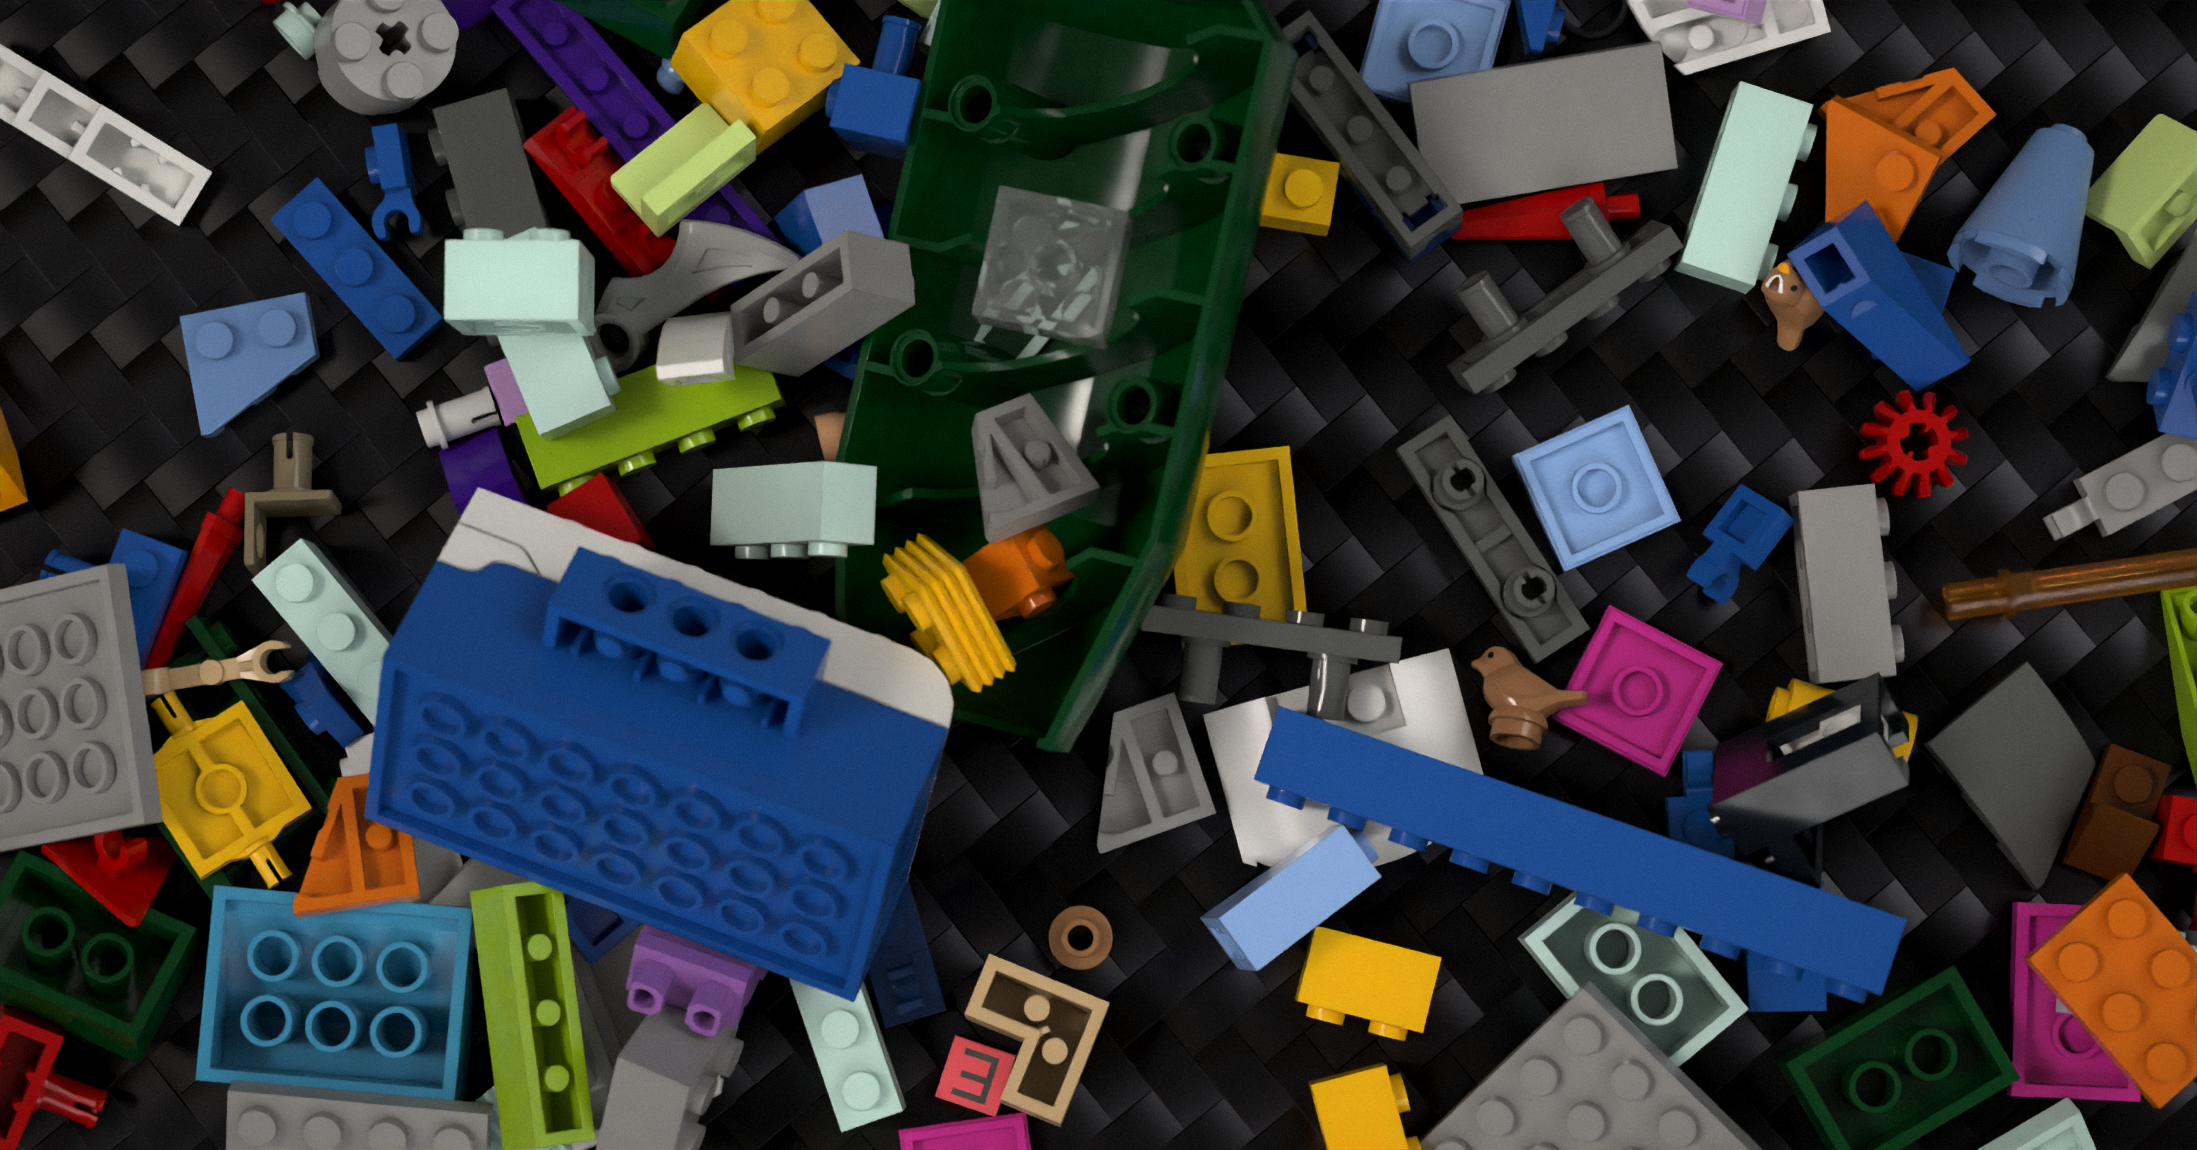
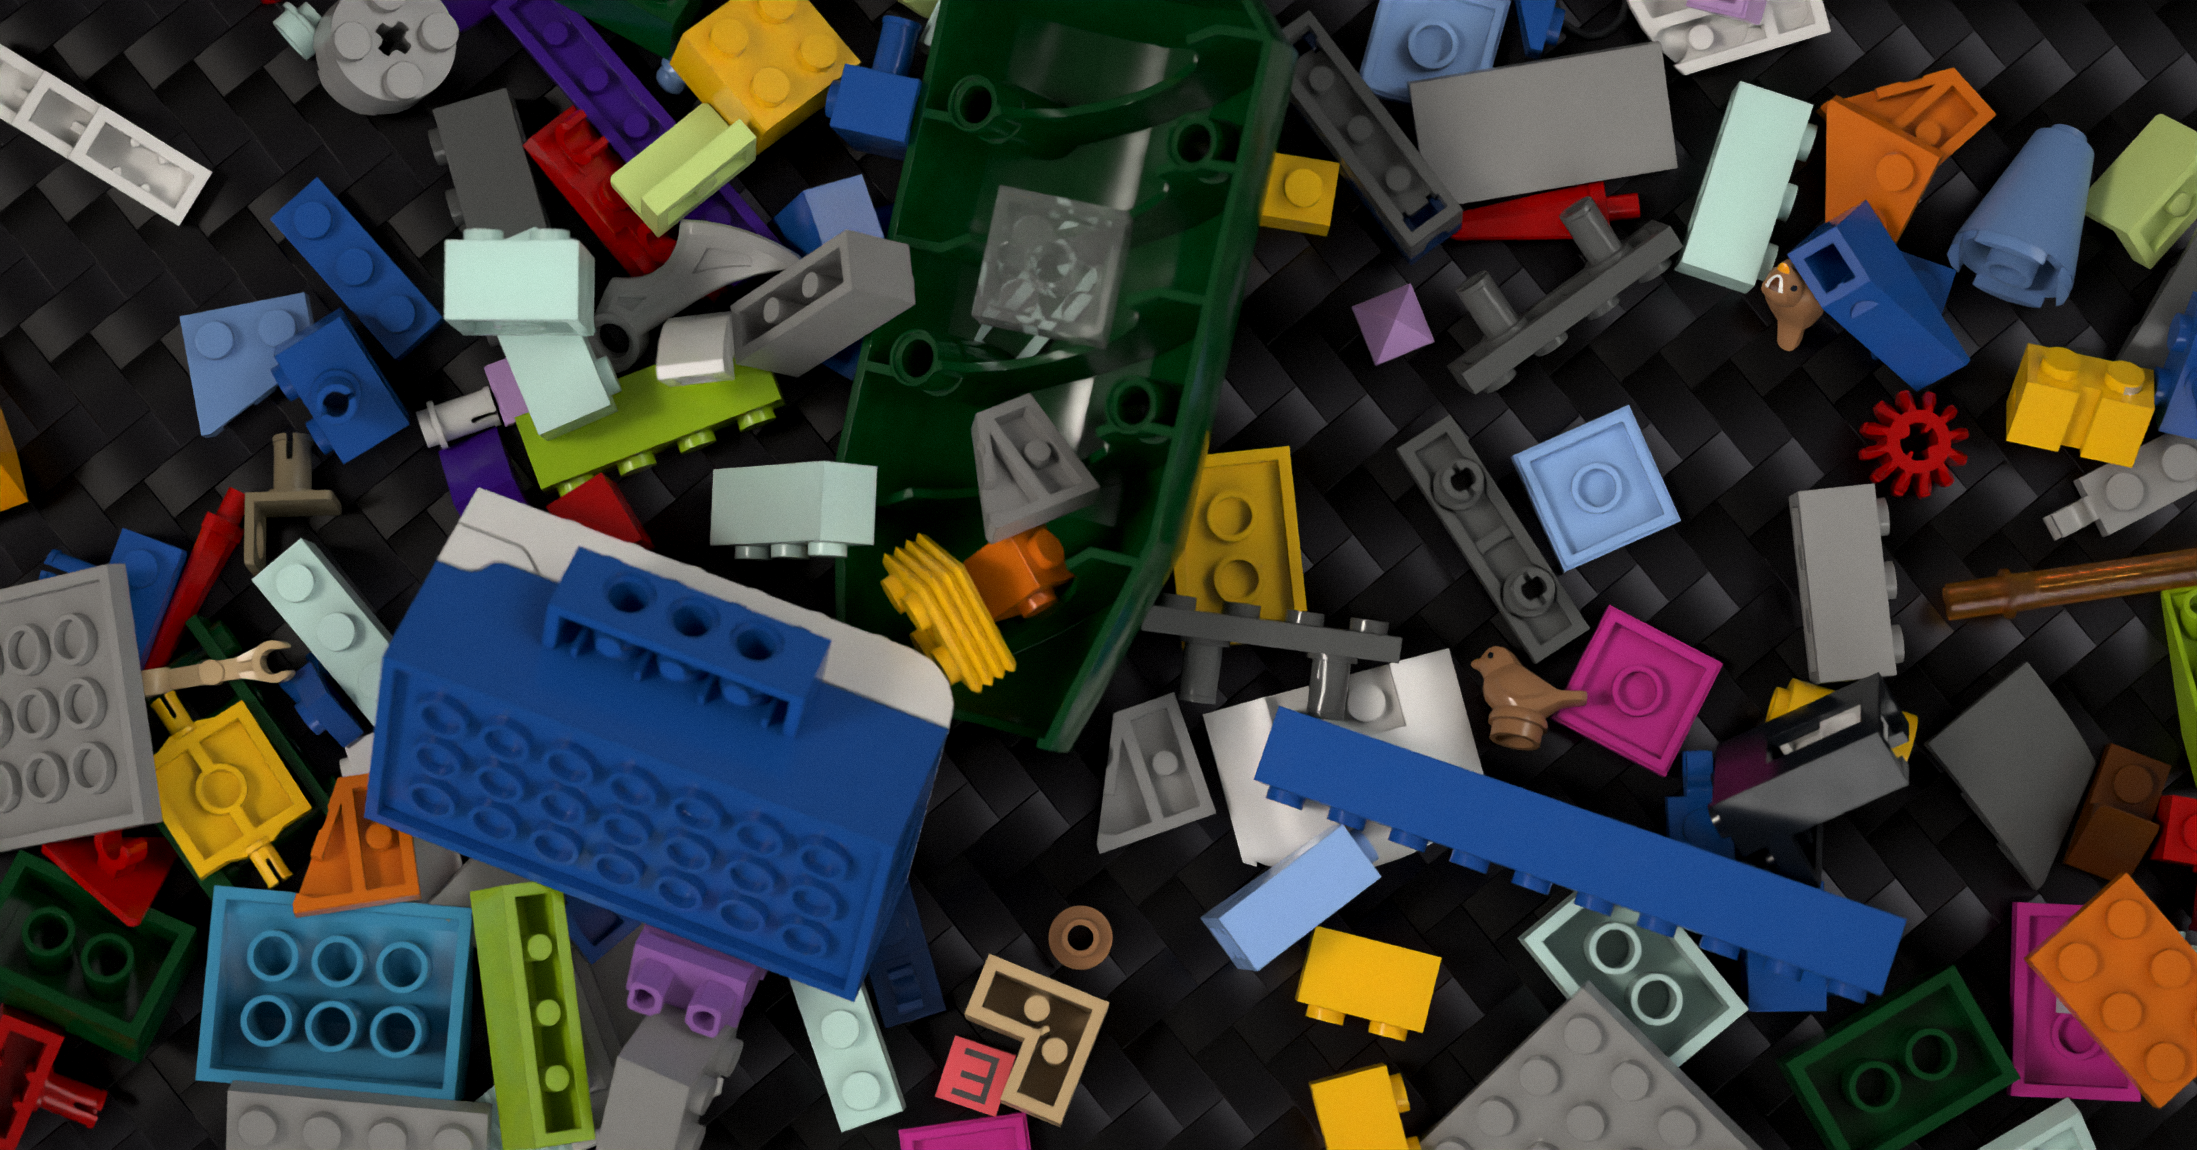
(339, 386): none -> blue brick
(391, 165): blue plate -> none
(829, 431): light nougat hinge -> none
(1393, 324): none -> lavender slope
(1739, 535): blue plate -> none
(2080, 403): none -> yellow piece

